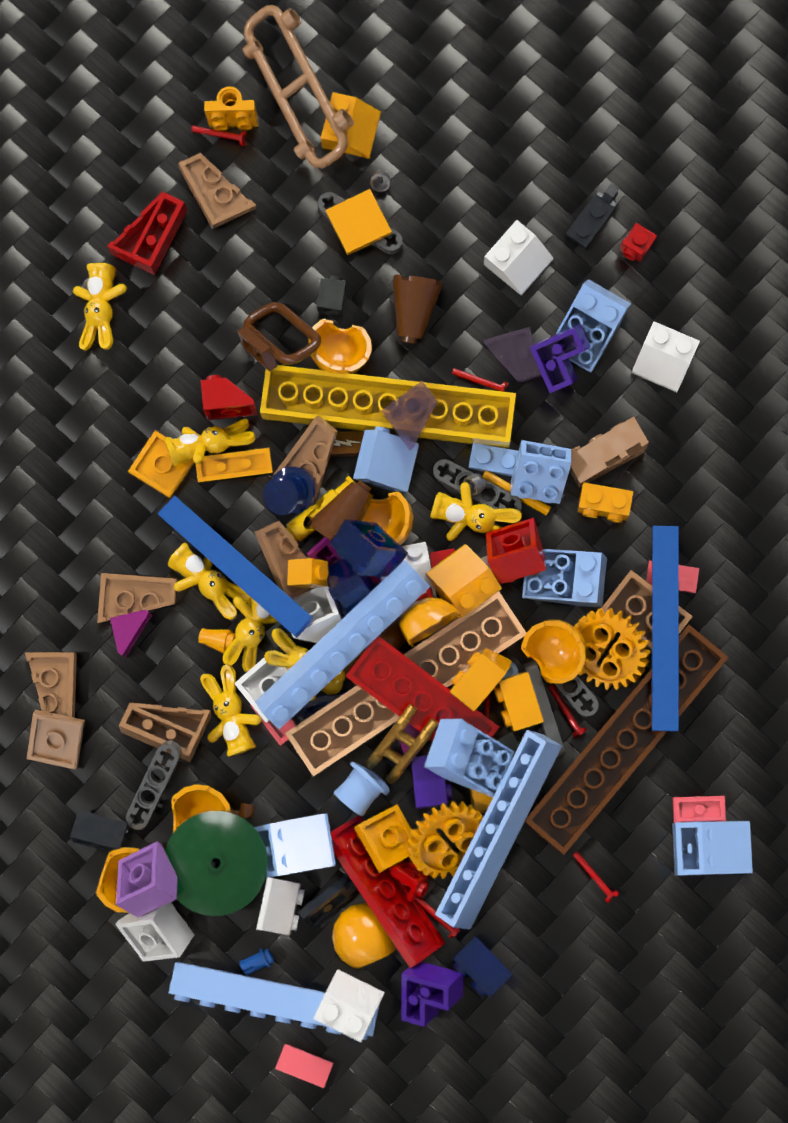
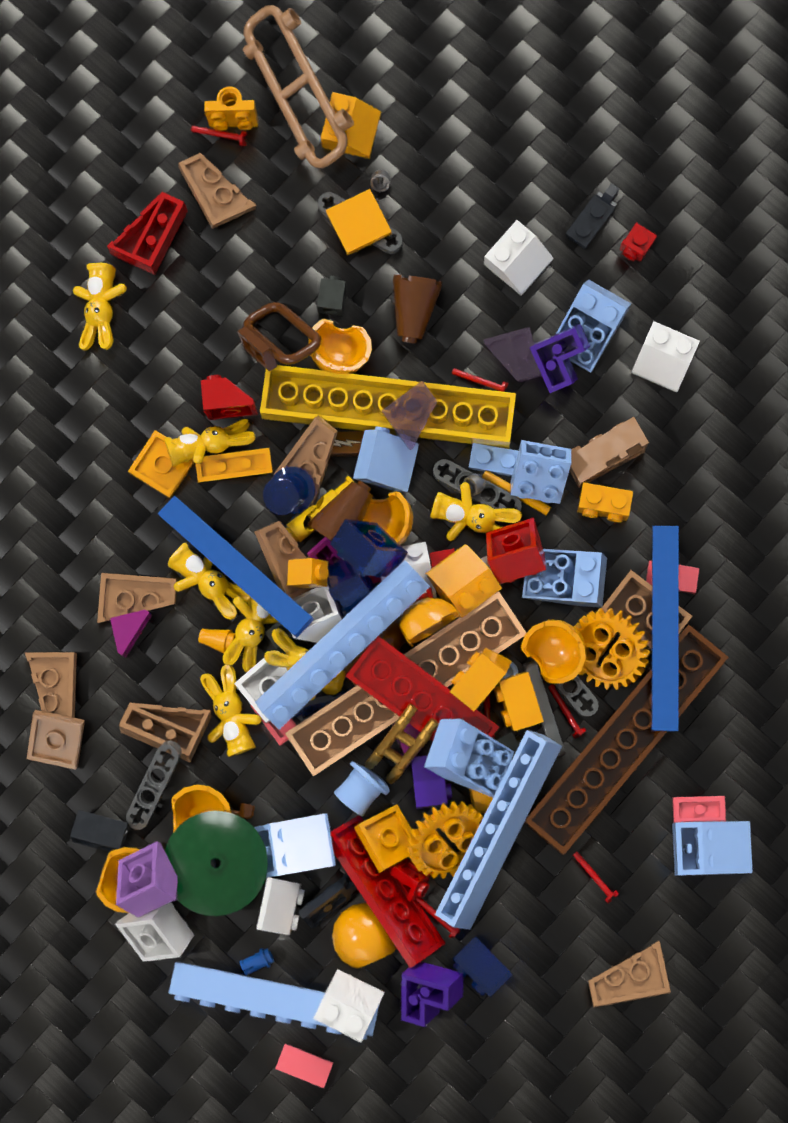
(633, 979): none -> medium nougat wing

